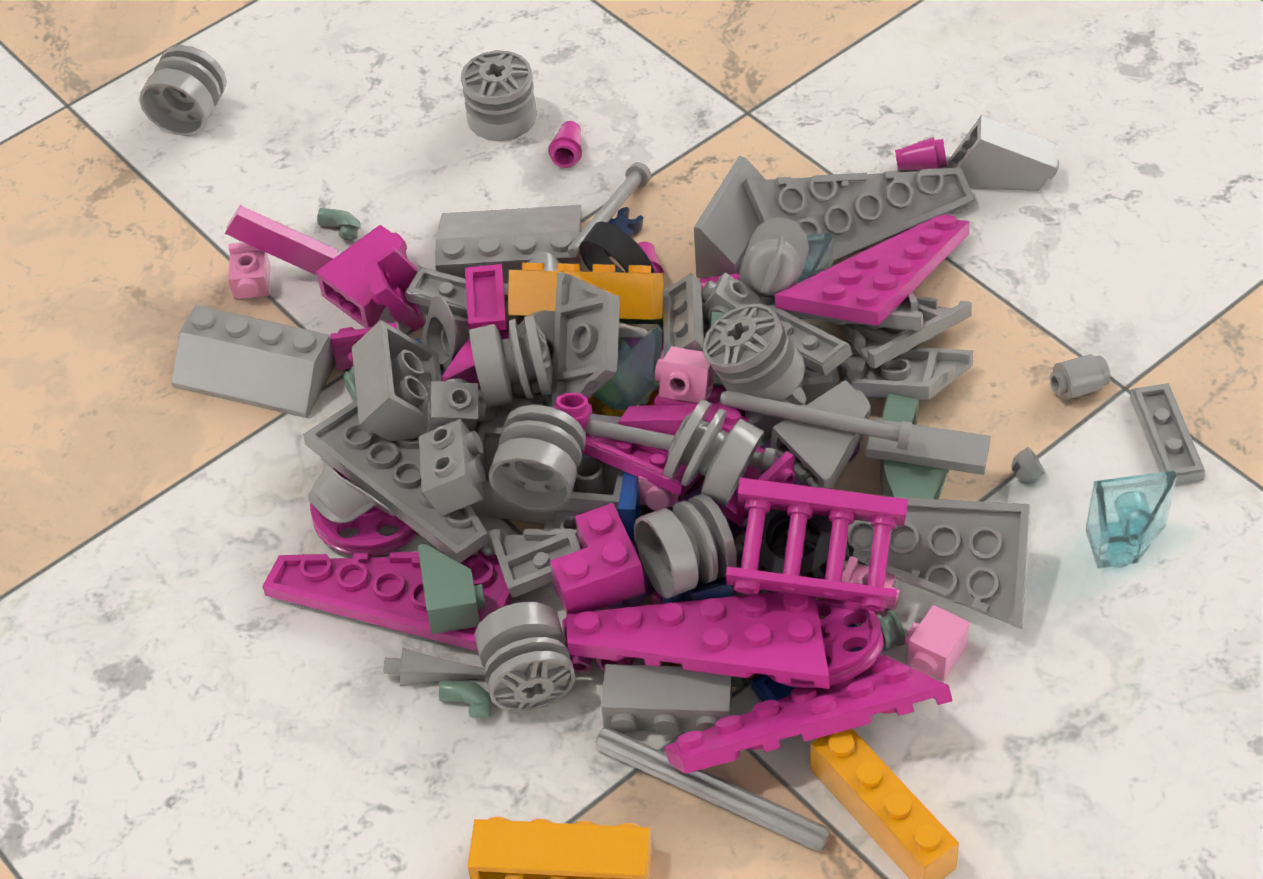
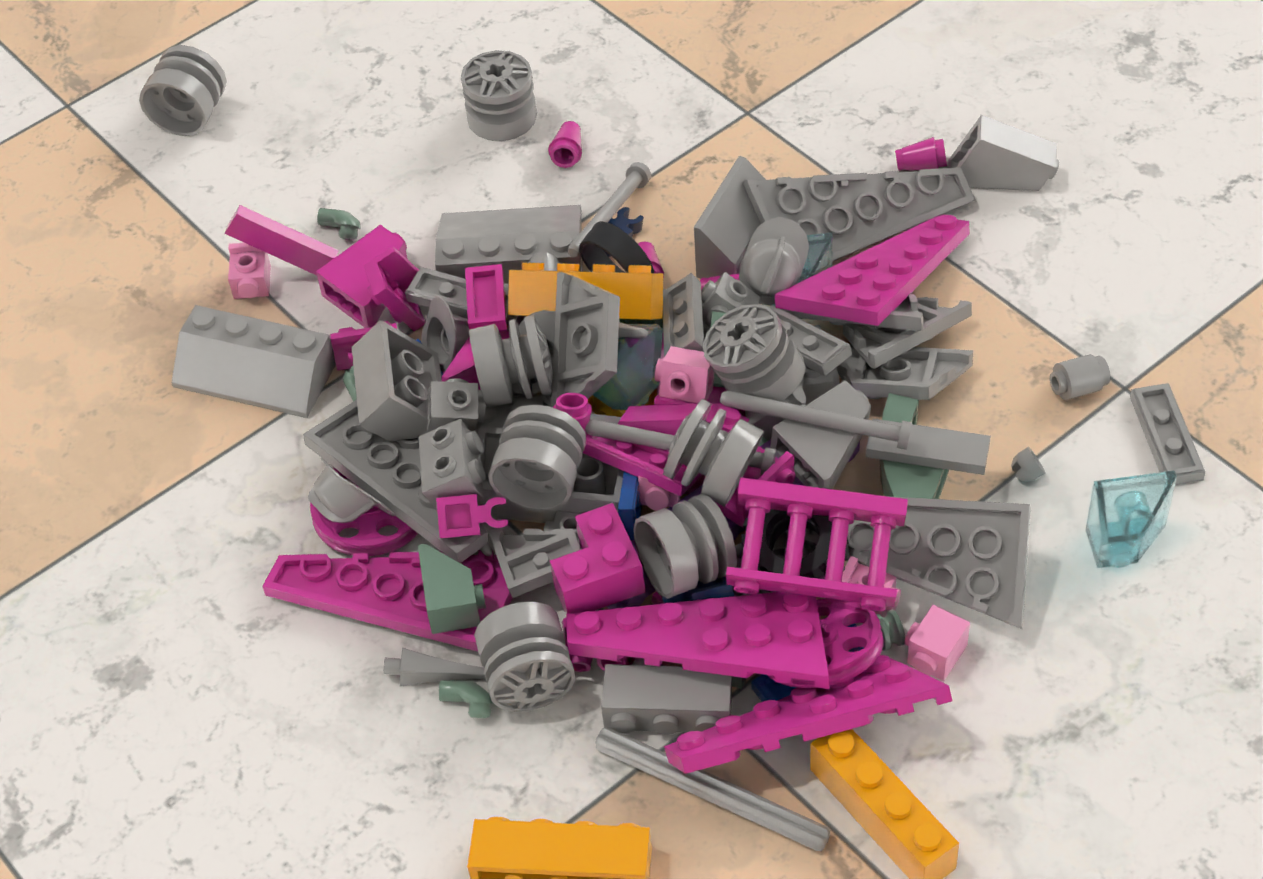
(462, 515): none -> dark pink plate

